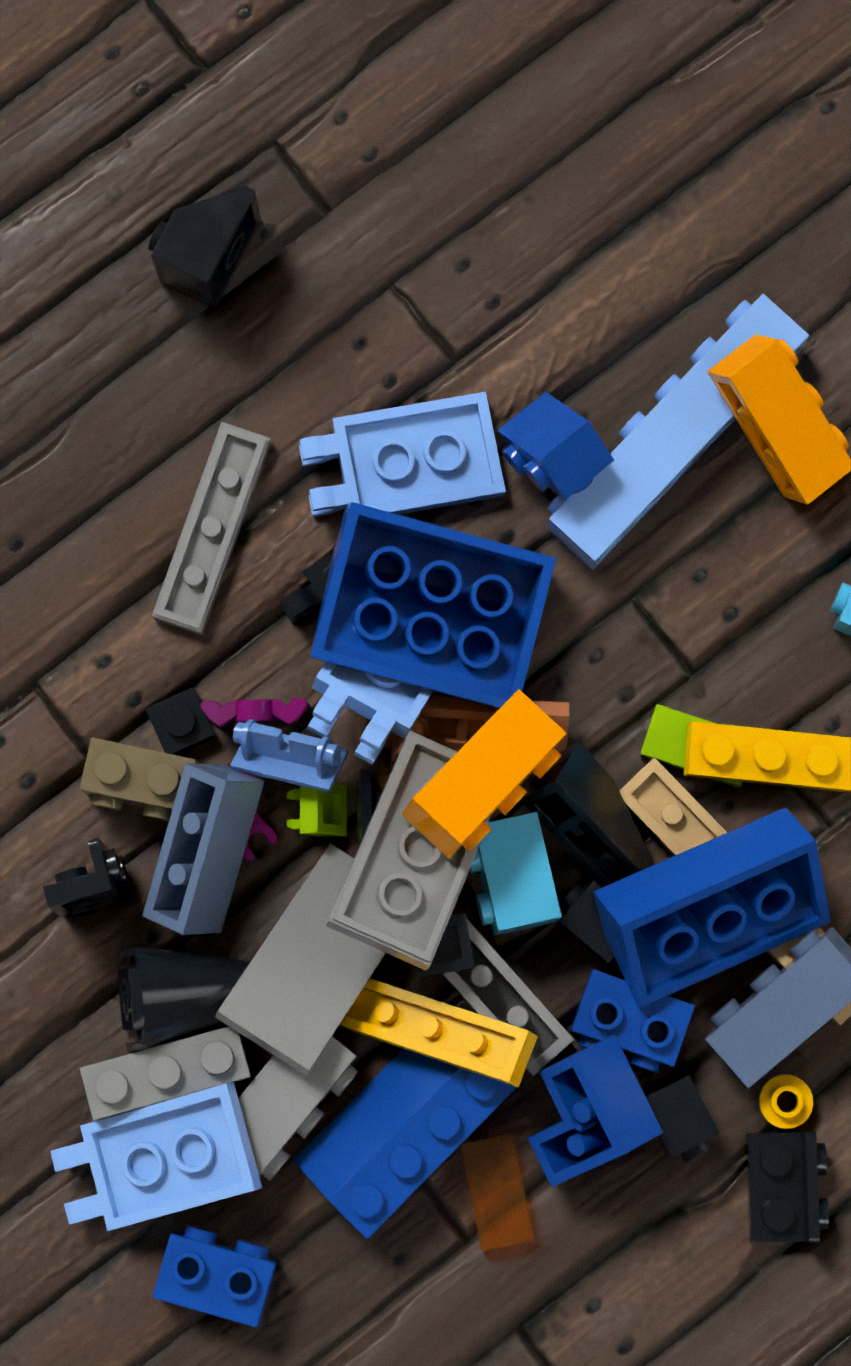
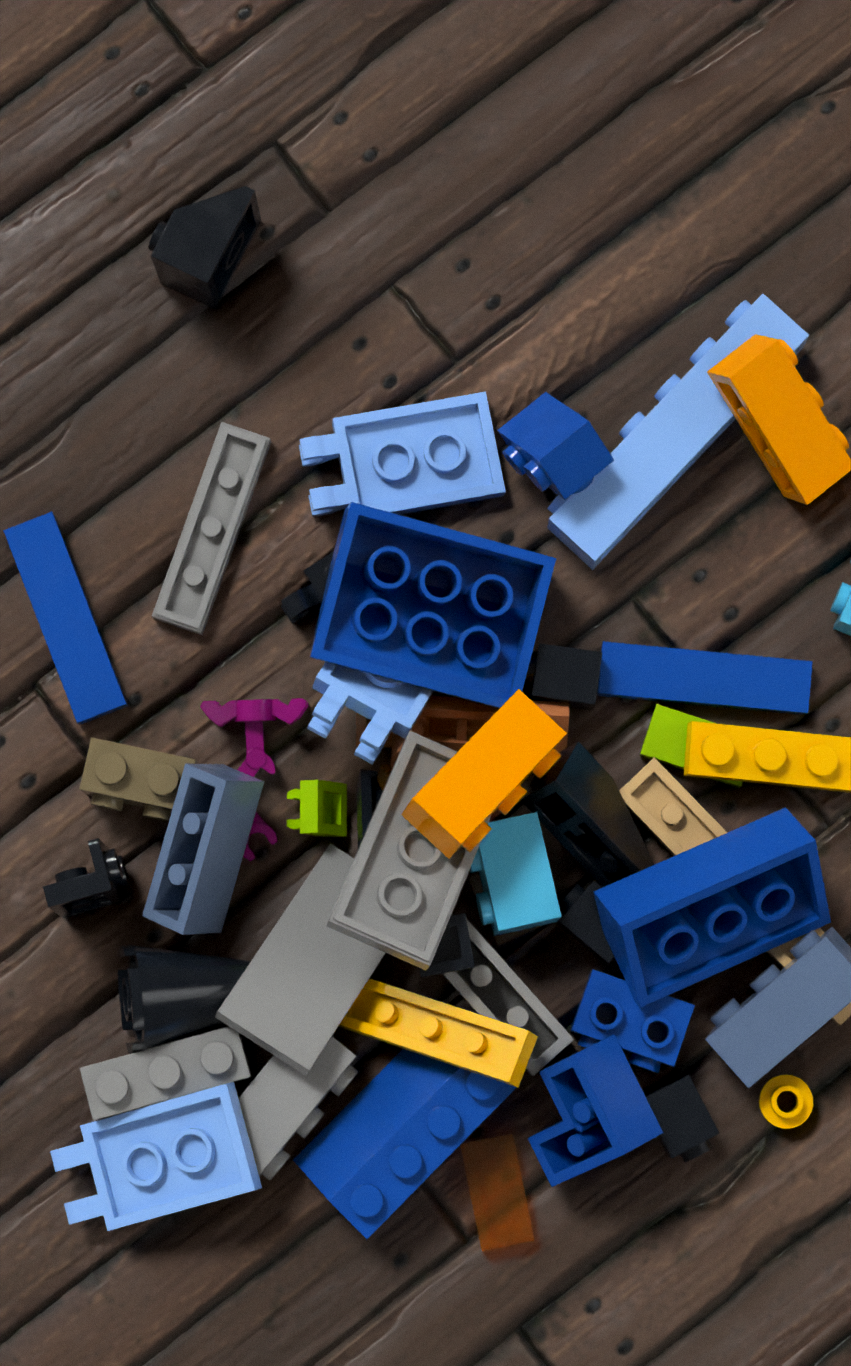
(65, 618): none -> blue tile
(180, 722): black plate -> none
(216, 1276): blue brick -> none
(287, 758): medium blue hinge -> none
(564, 675): none -> black brick
(705, 678): none -> blue tile
(785, 1187): black bracket -> none

